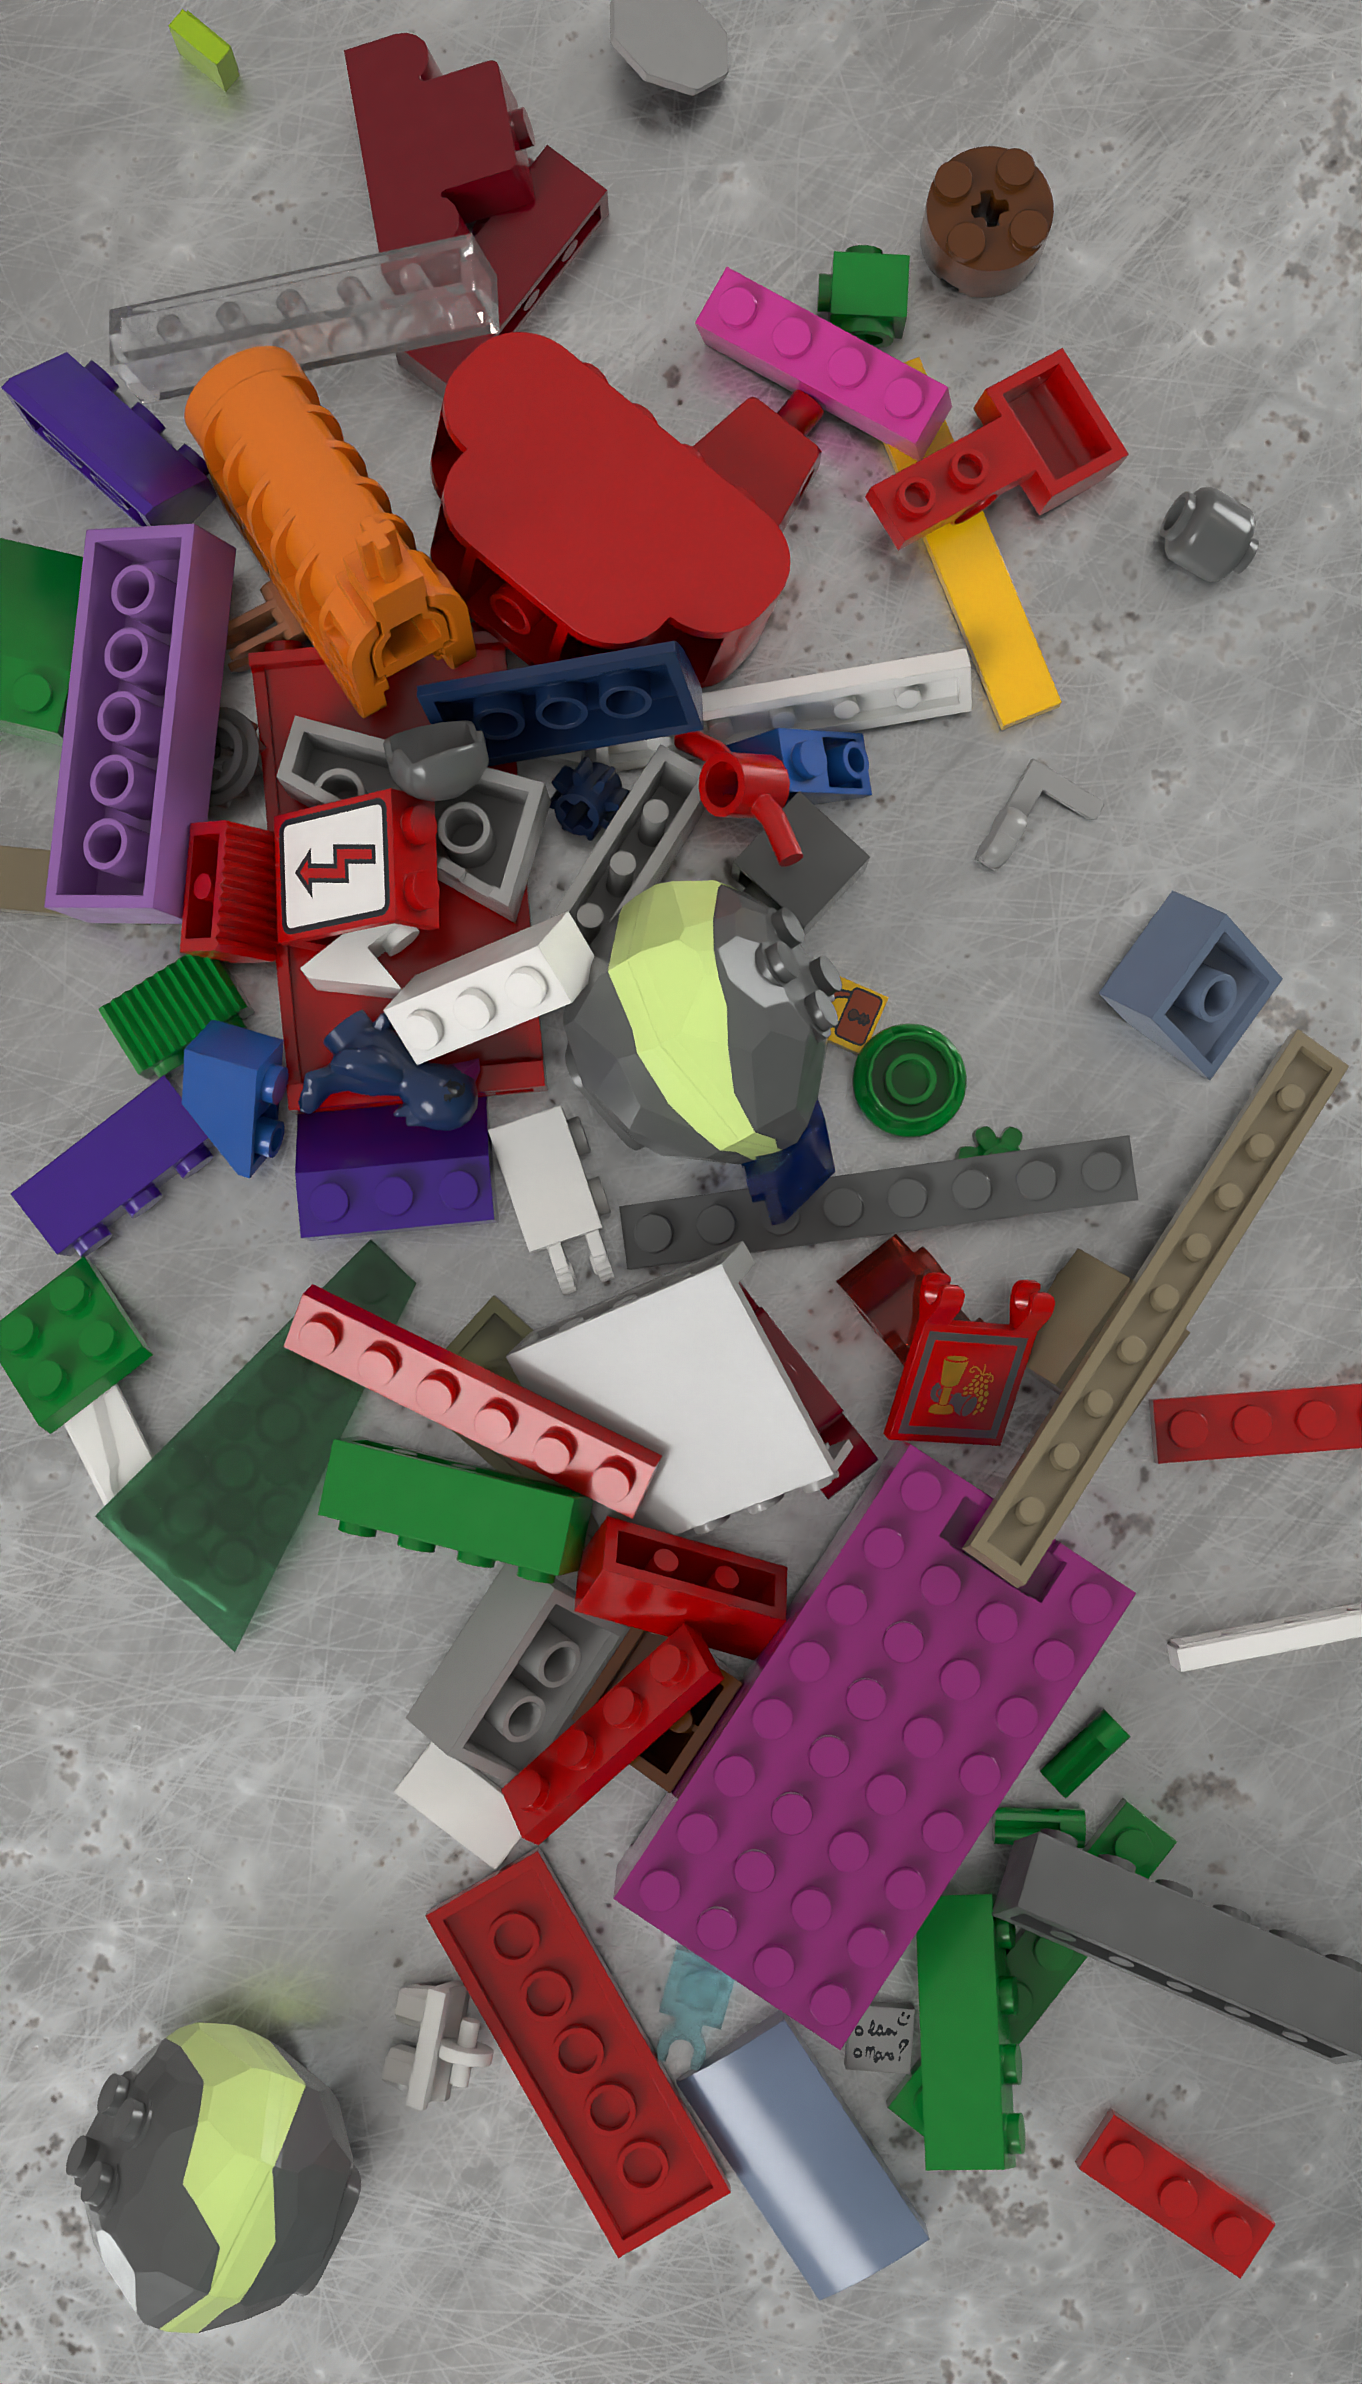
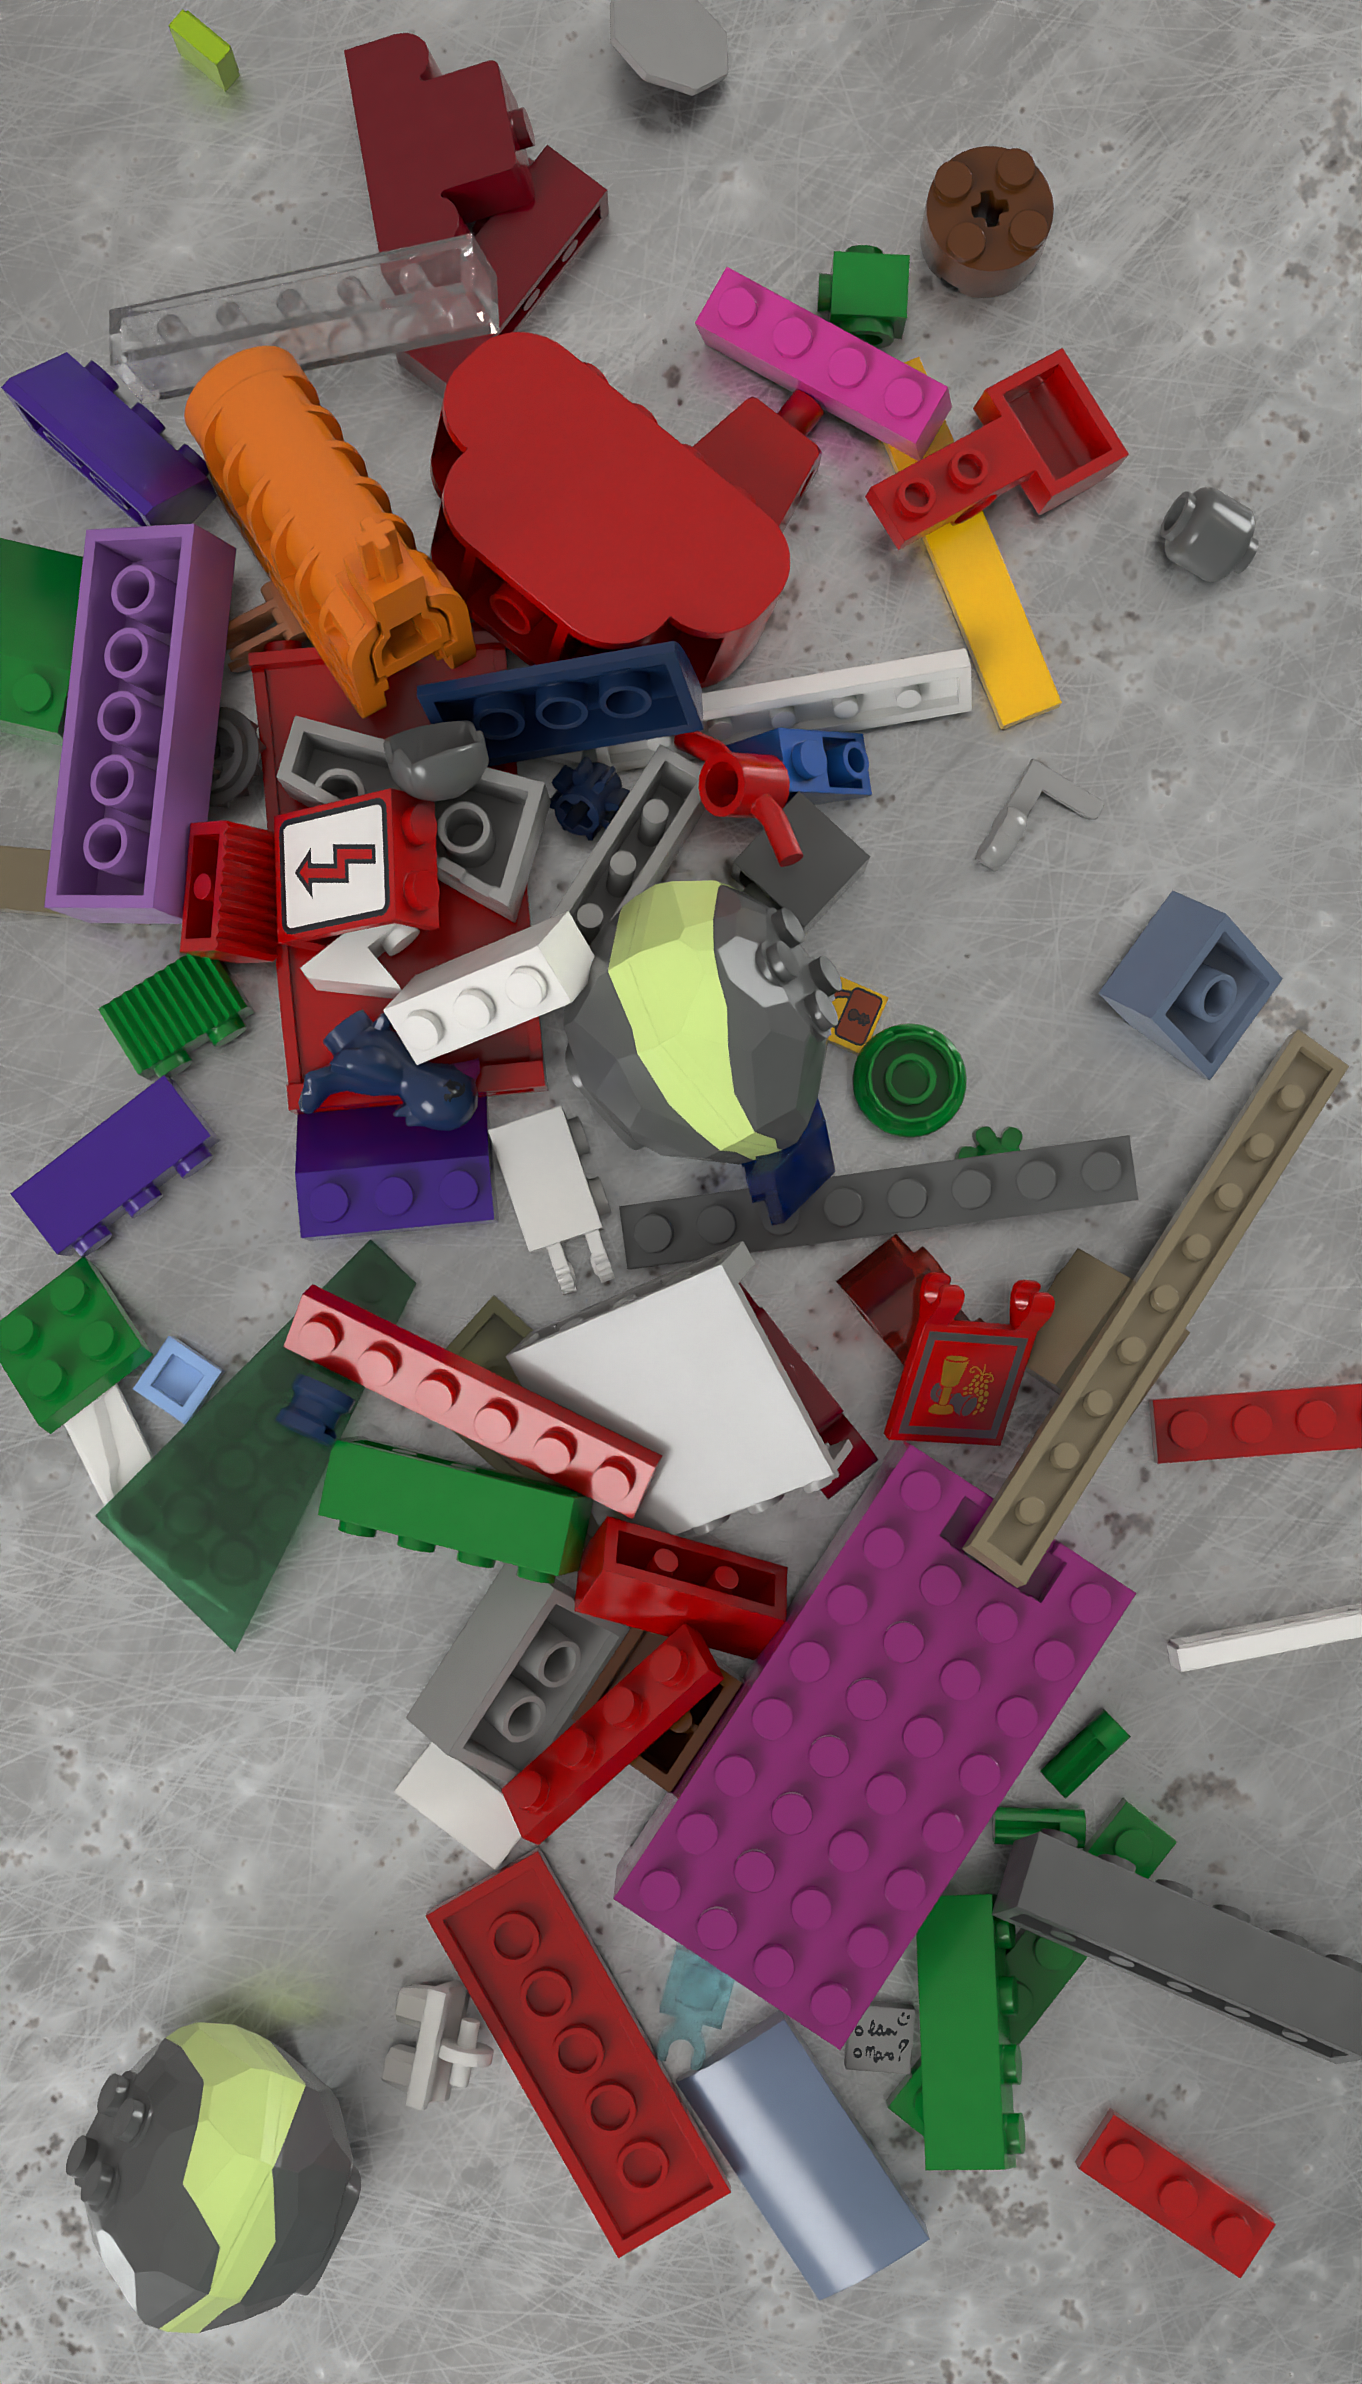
(179, 1380): none -> light blue plate
(235, 1092): blue slope -> none
(315, 1410): none -> dark blue wheel

